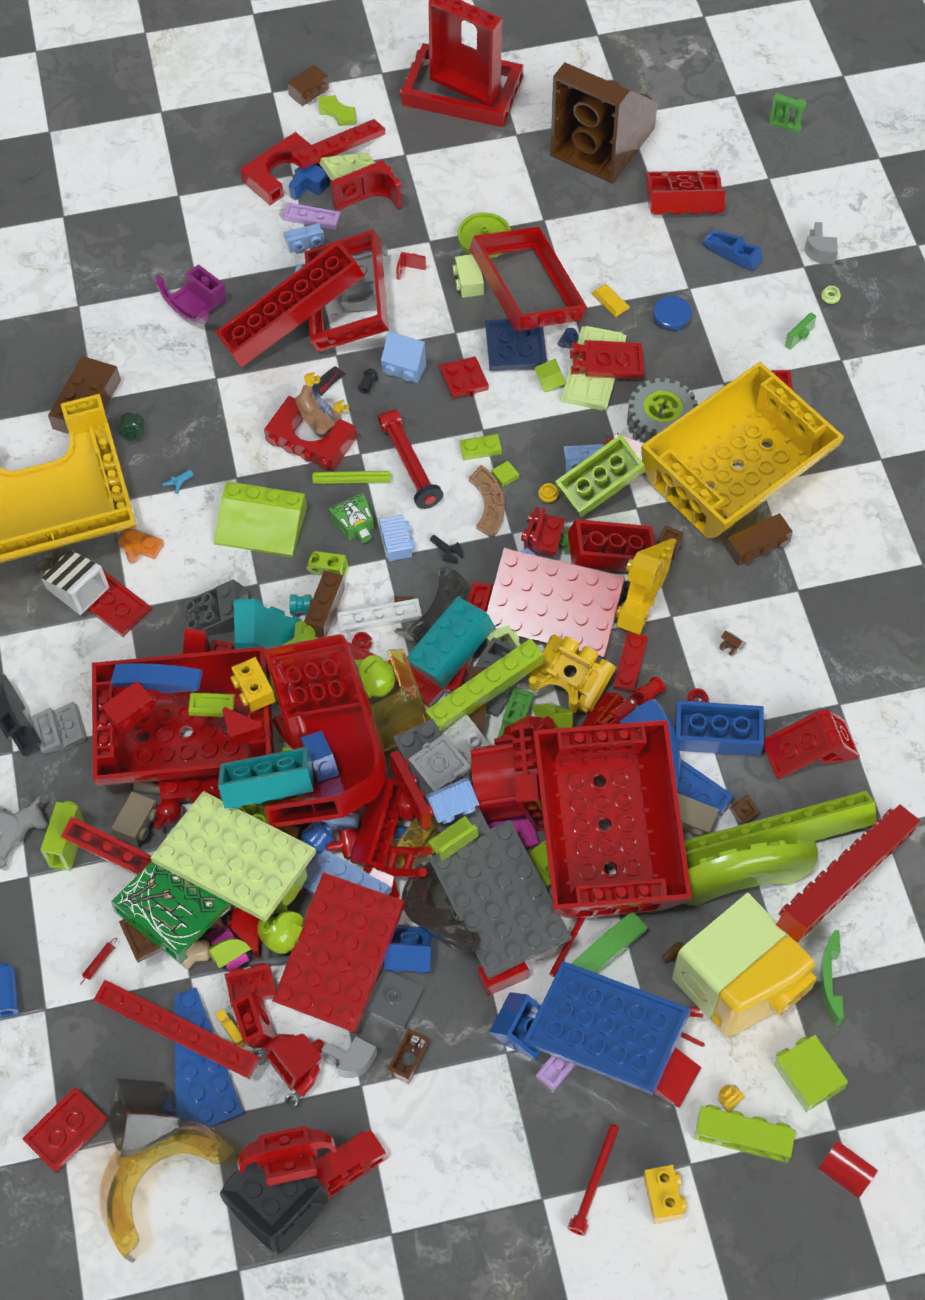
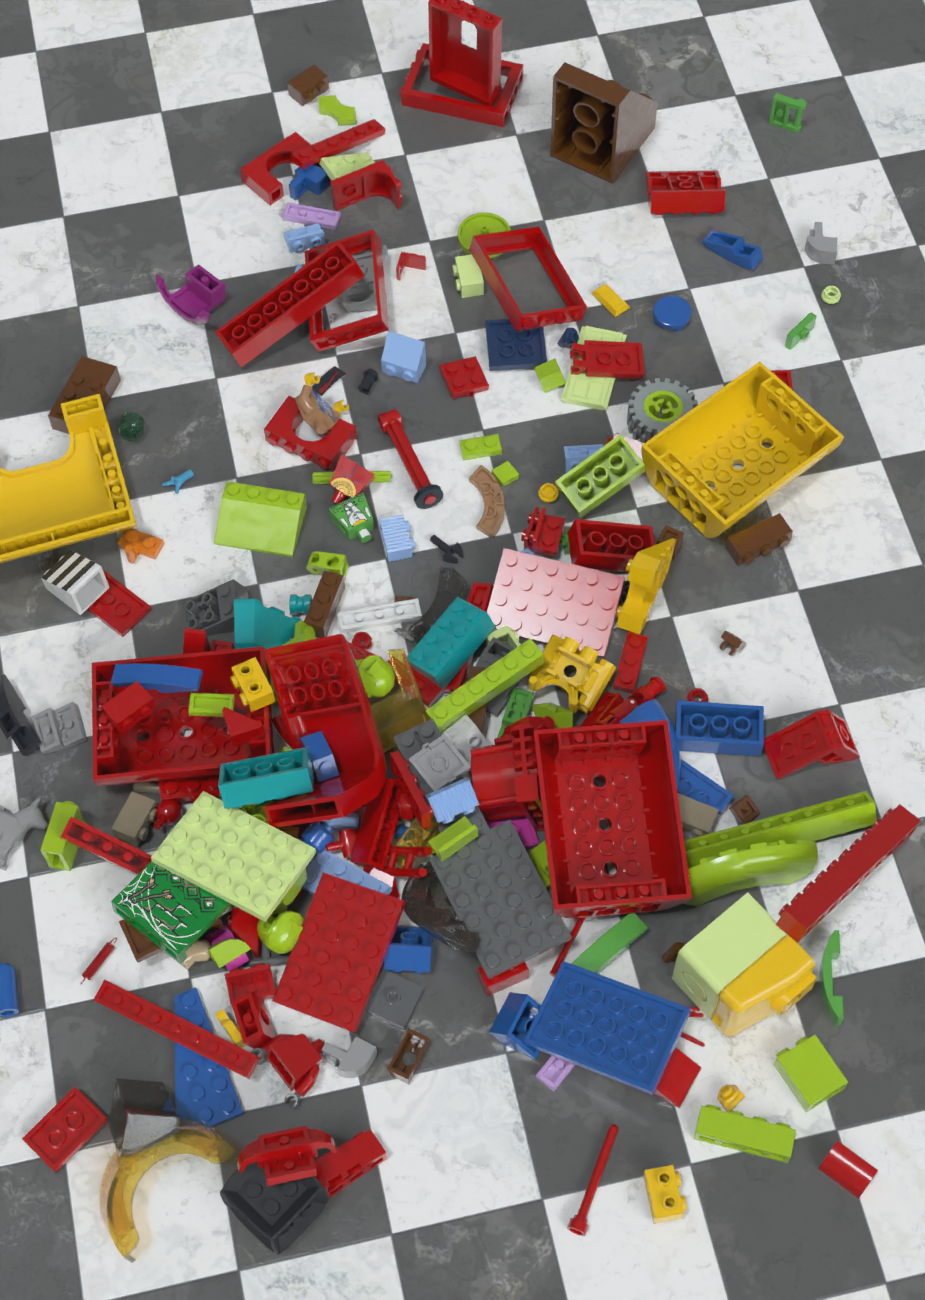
(349, 480): none -> torso

